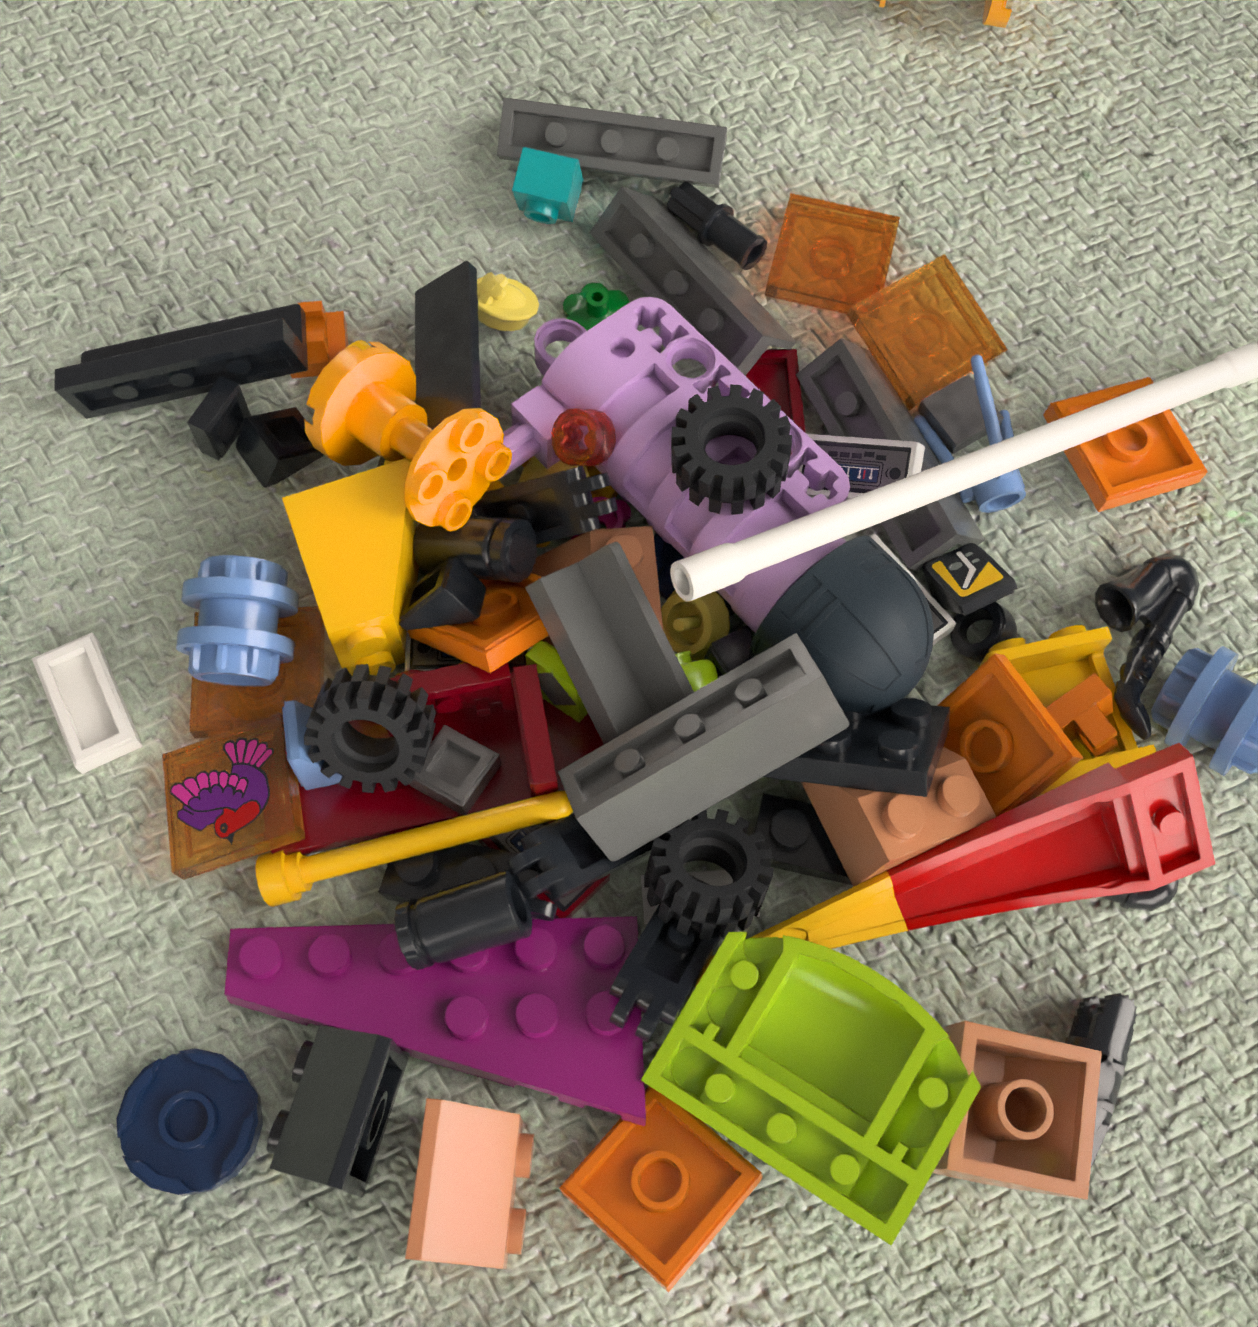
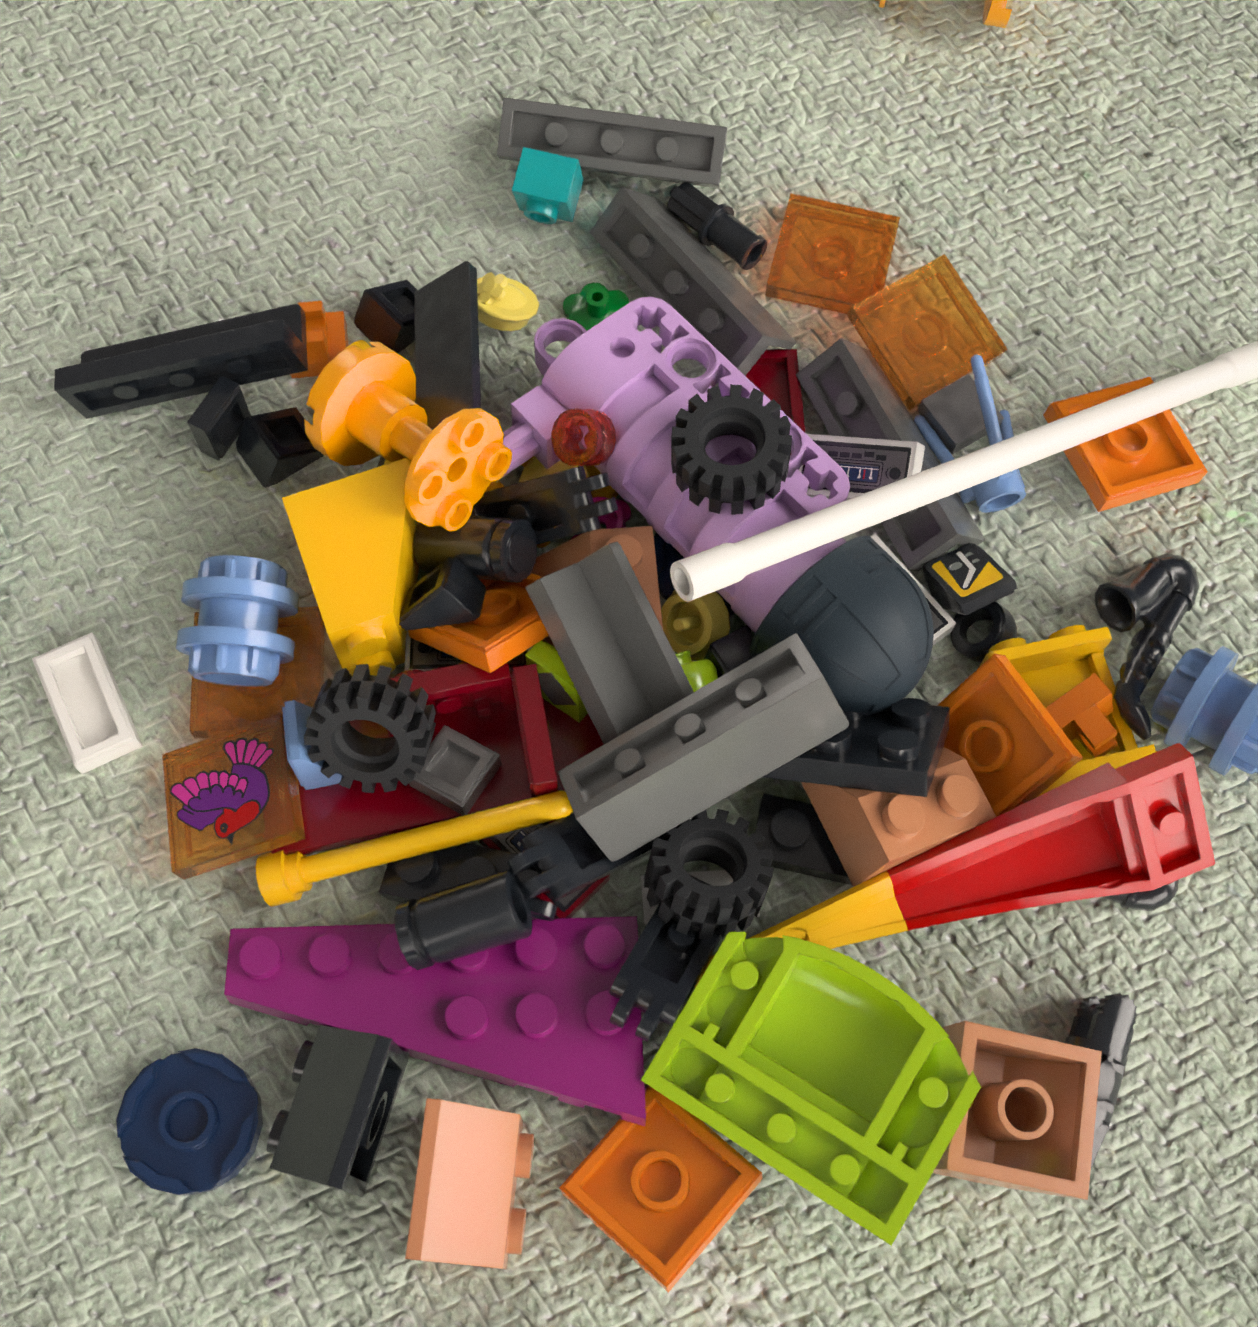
(388, 315): none -> black slope

